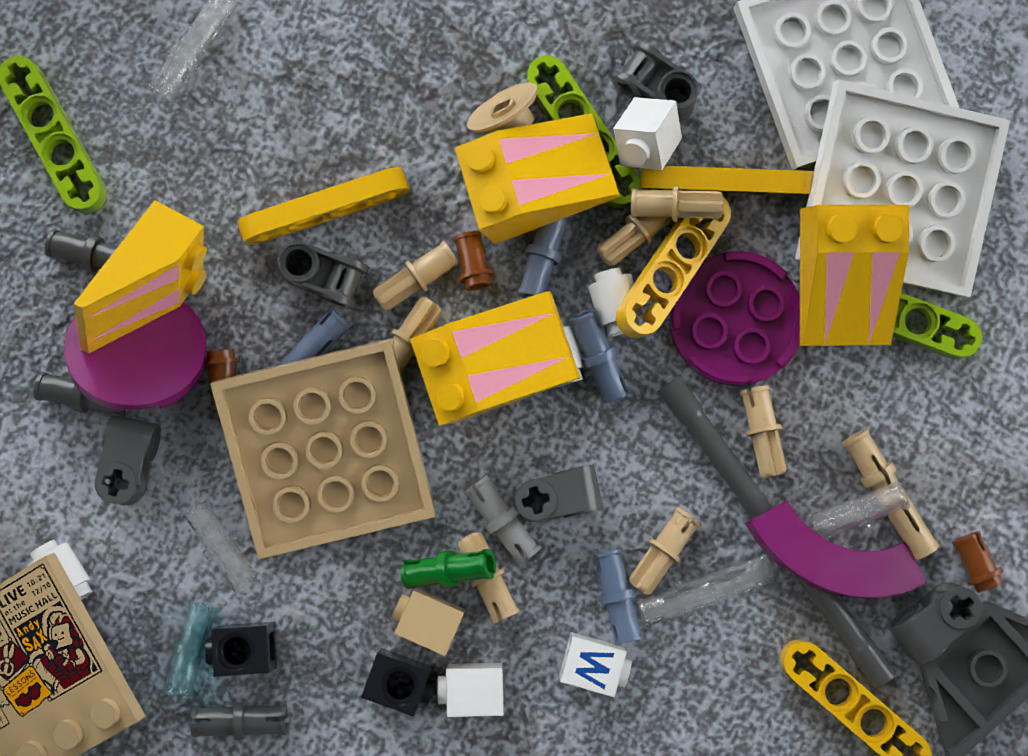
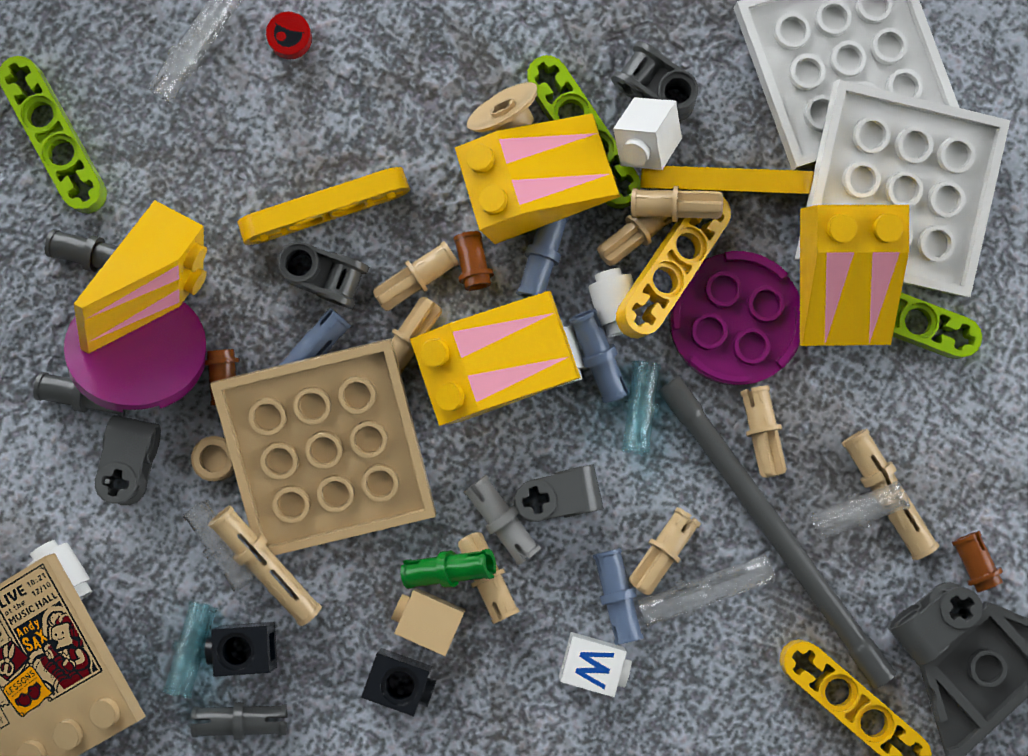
(212, 459): none -> tan tile
(228, 526): none -> tan pin
(289, 35): none -> red tile
(472, 689): white brick -> none
(641, 407): none -> clear light blue pin
(829, 566): magenta tile -> none

